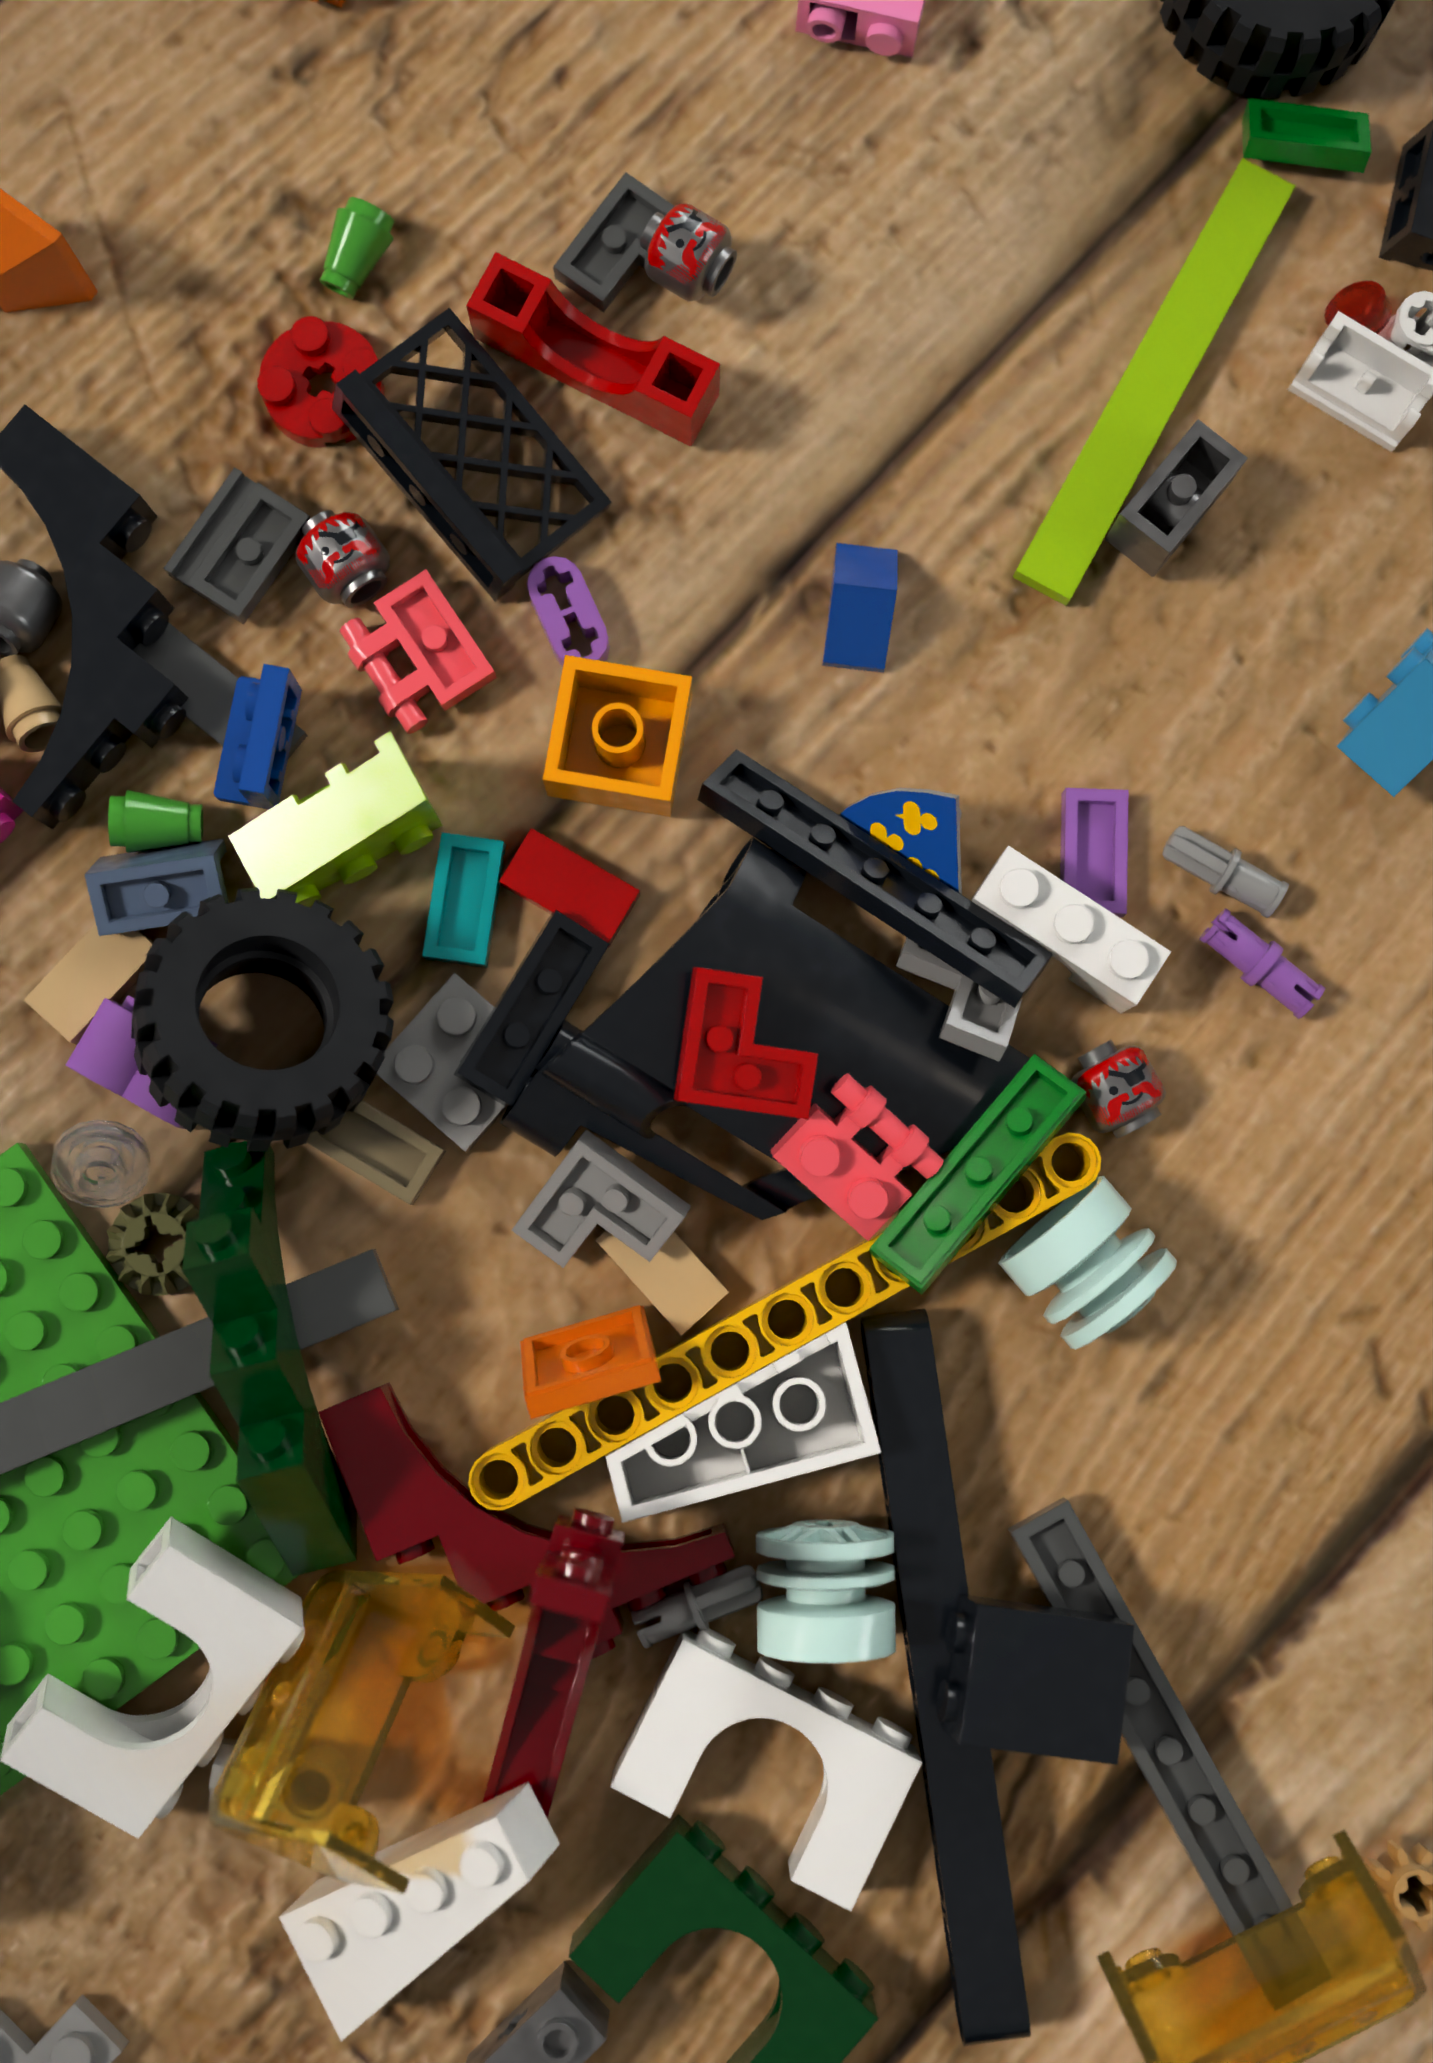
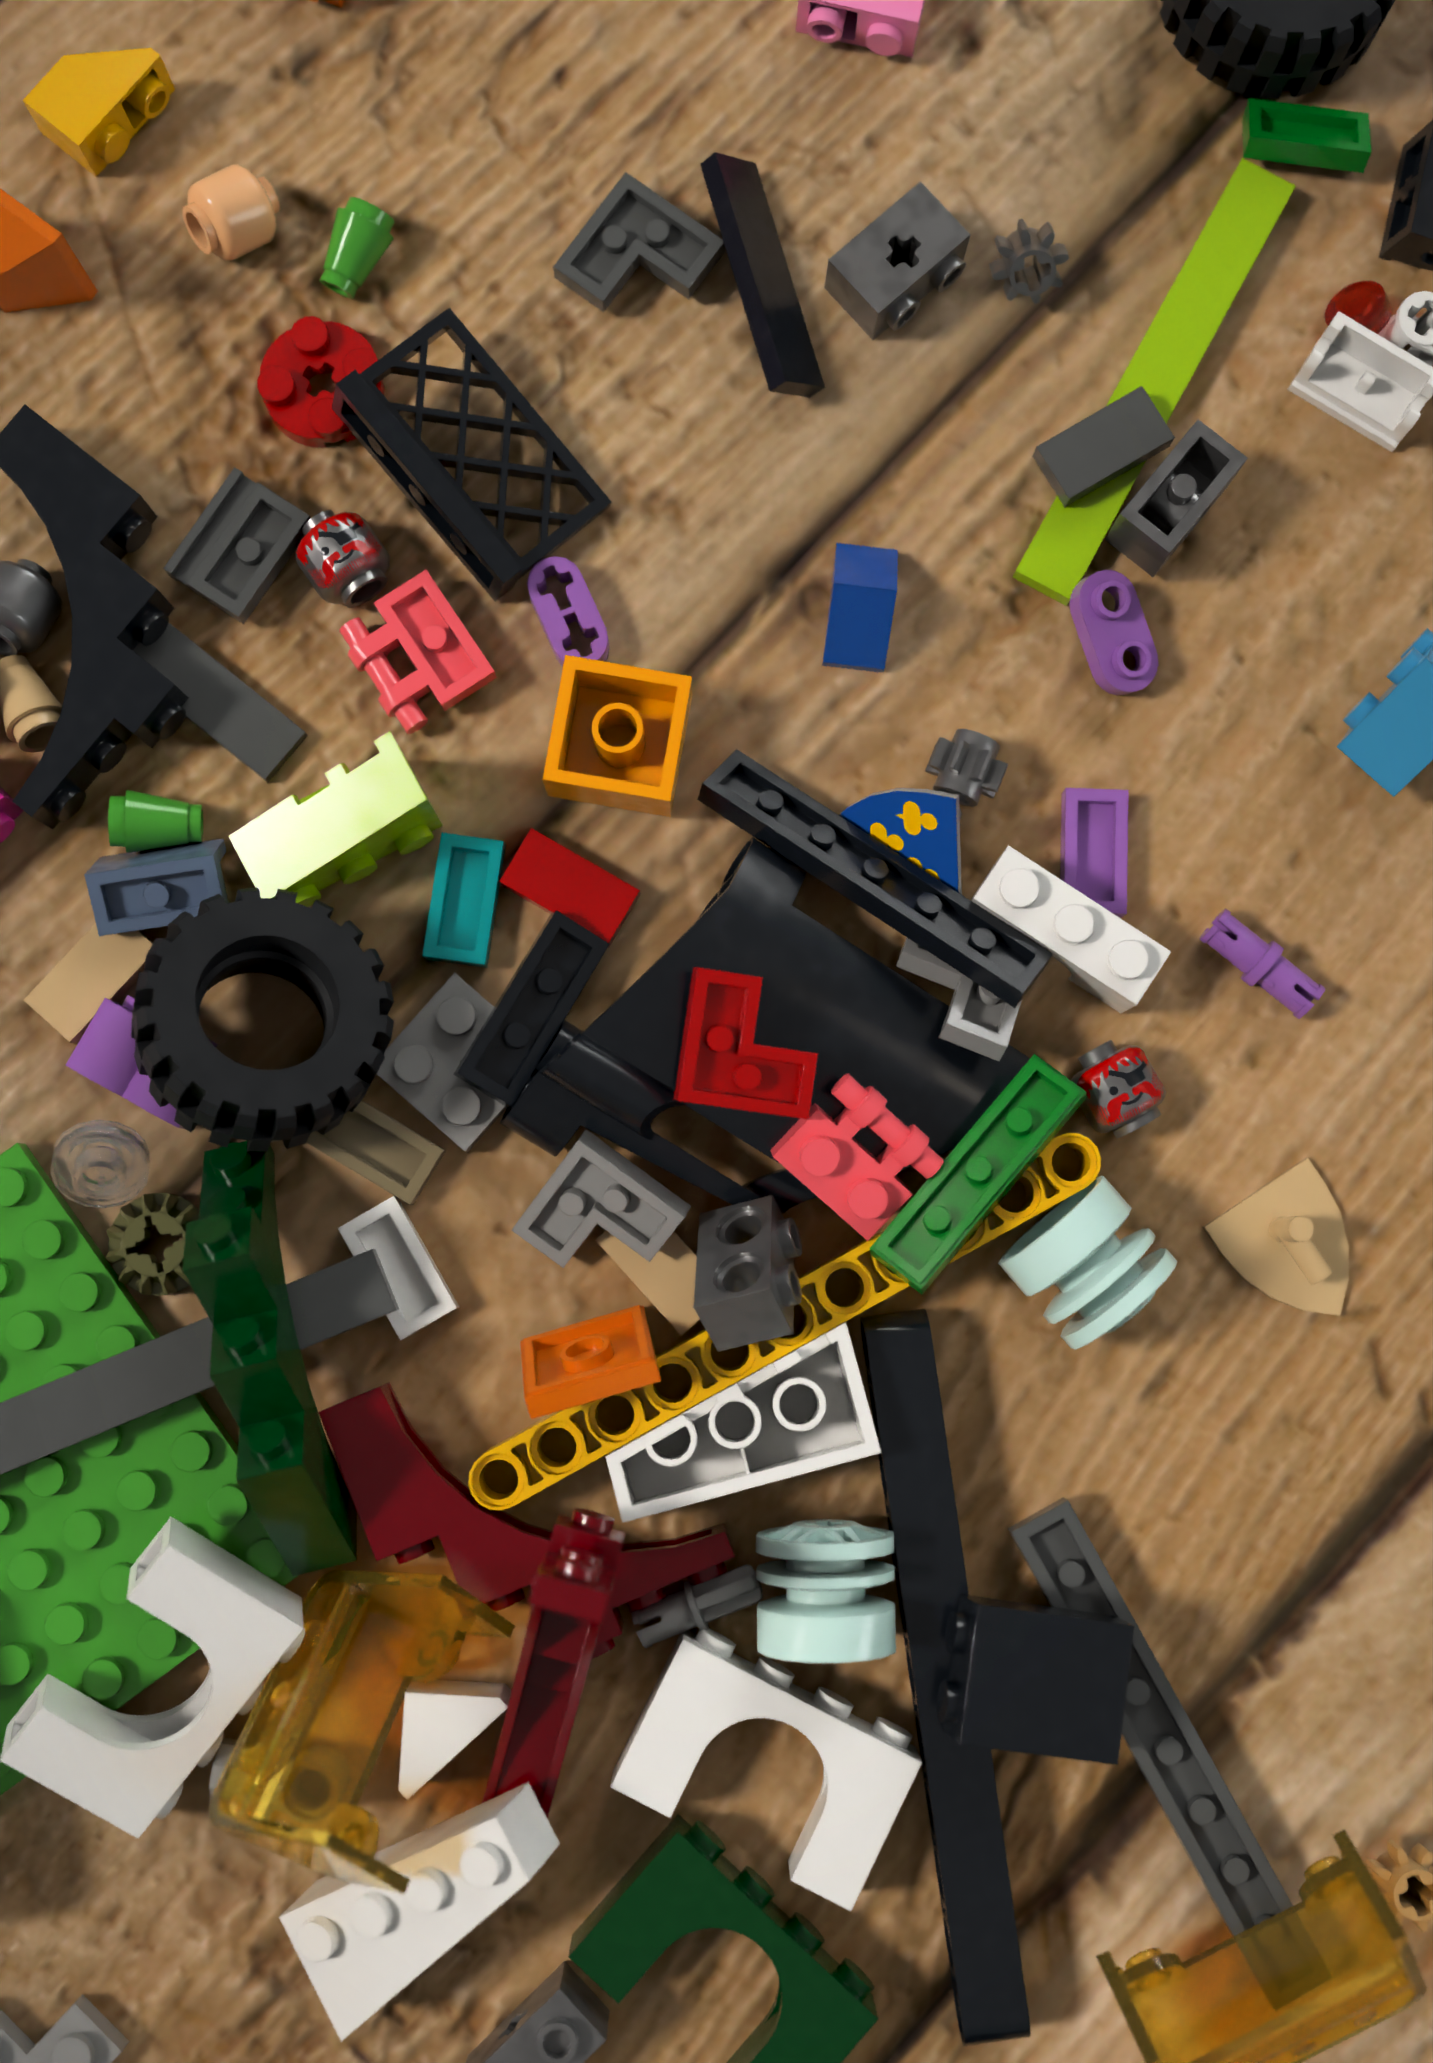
(99, 102): none -> yellow slope
(231, 212): none -> light nougat head
(258, 738): blue bracket -> none
(407, 1265): none -> white tile
(441, 1722): none -> white slope
(644, 379): red arch -> none
(688, 252): flat silver head -> none
(746, 1273): none -> flat silver brick
(762, 276): none -> black tile
(898, 262): none -> flat silver brick
(967, 766): none -> flat silver gear
(1036, 278): none -> flat silver gear
(1103, 446): none -> dark grey tile
(1110, 633): none -> medium lavender plate
(1224, 870): light grey axle -> none
(1288, 1241): none -> tan shield

